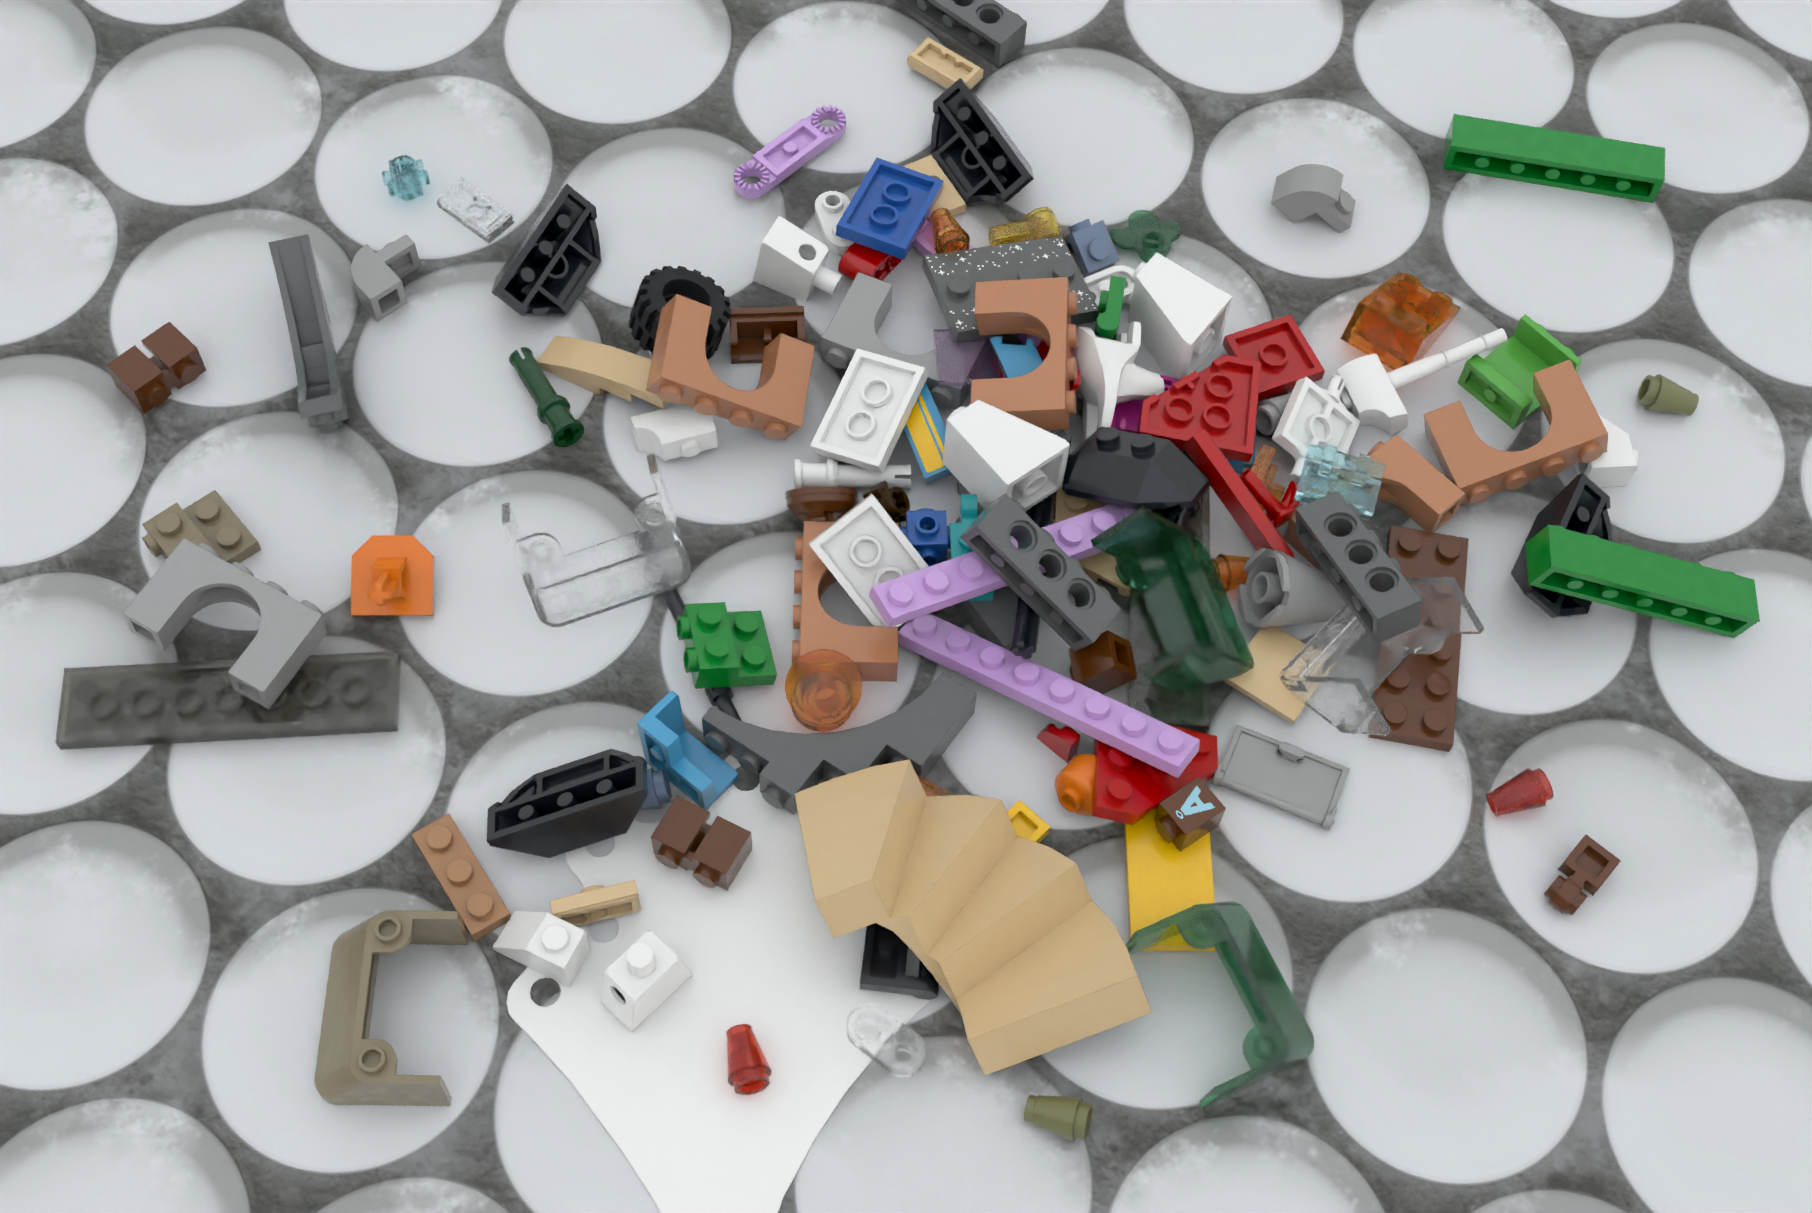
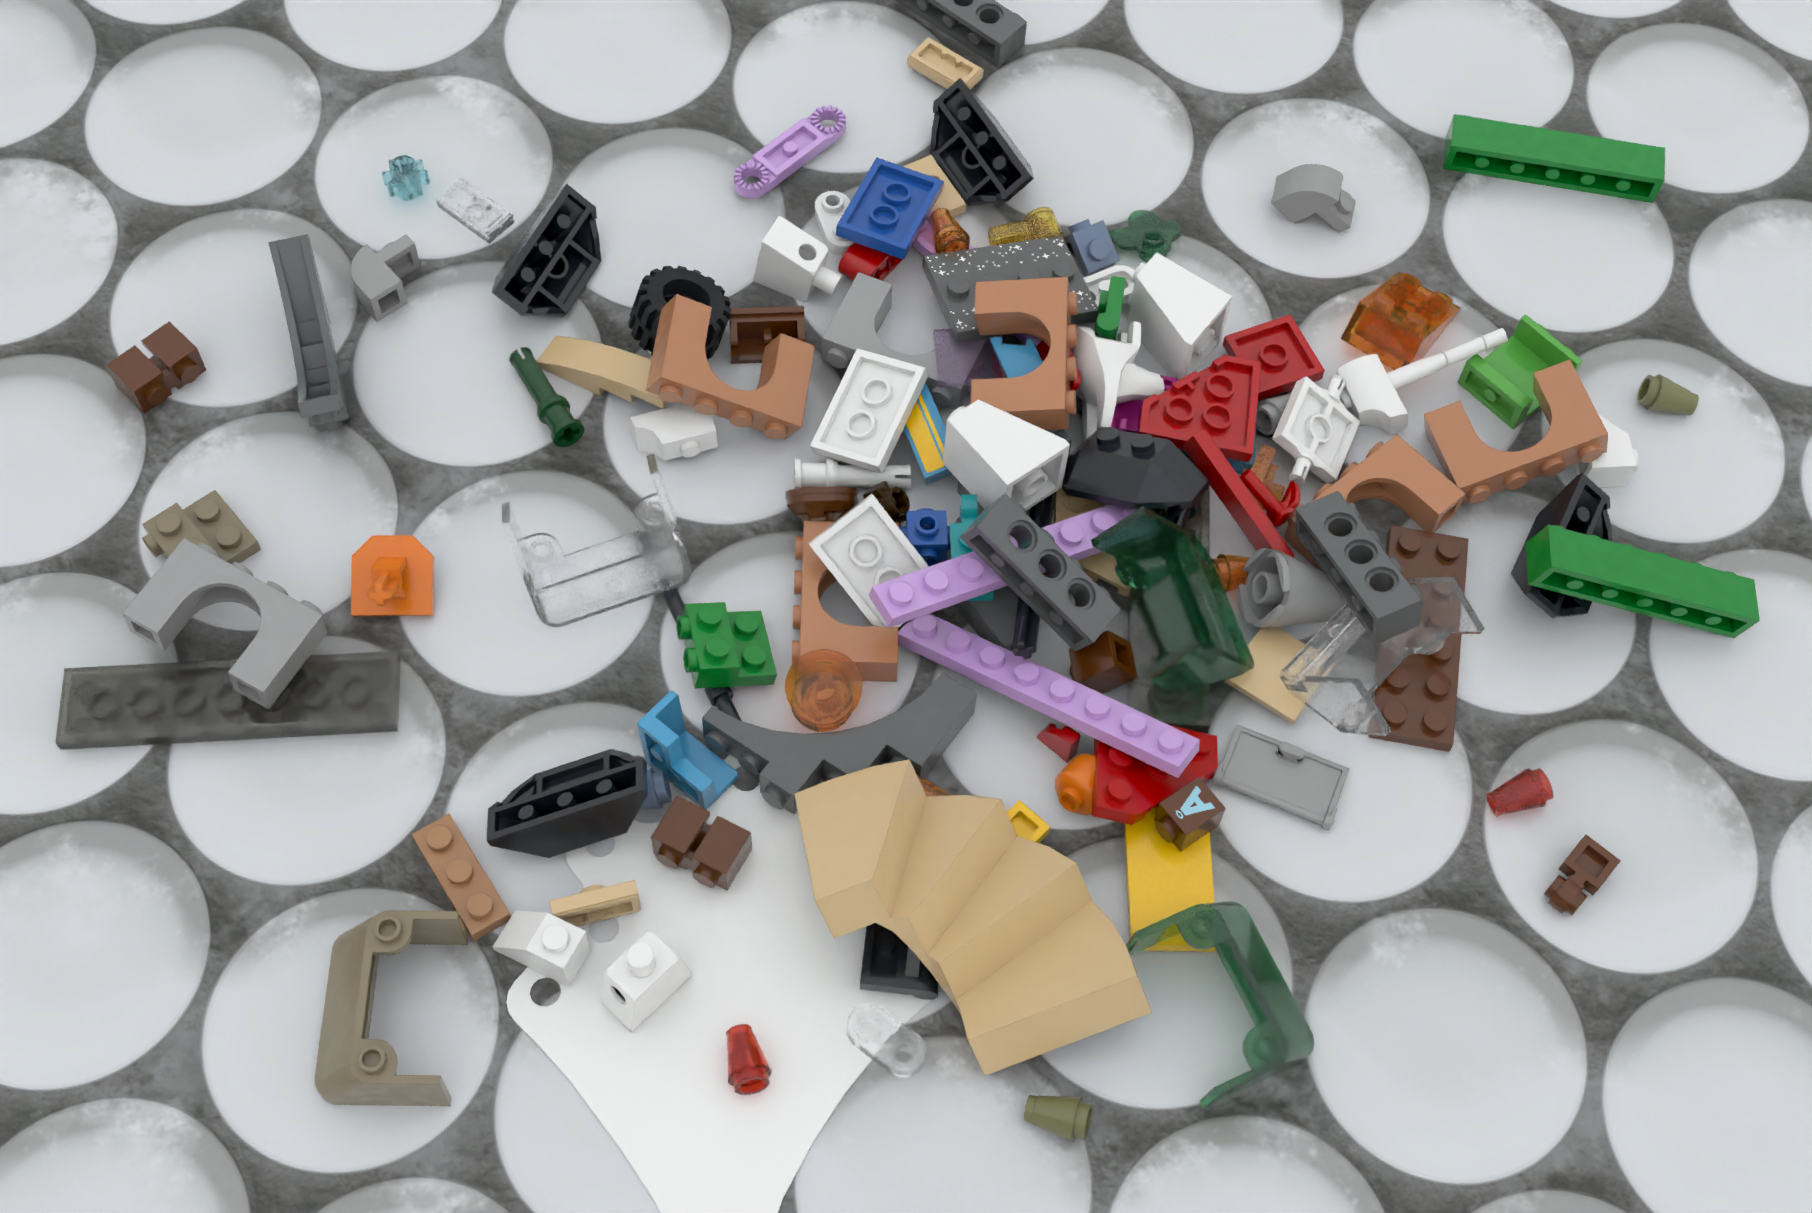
(1323, 479): clear light blue plate -> none

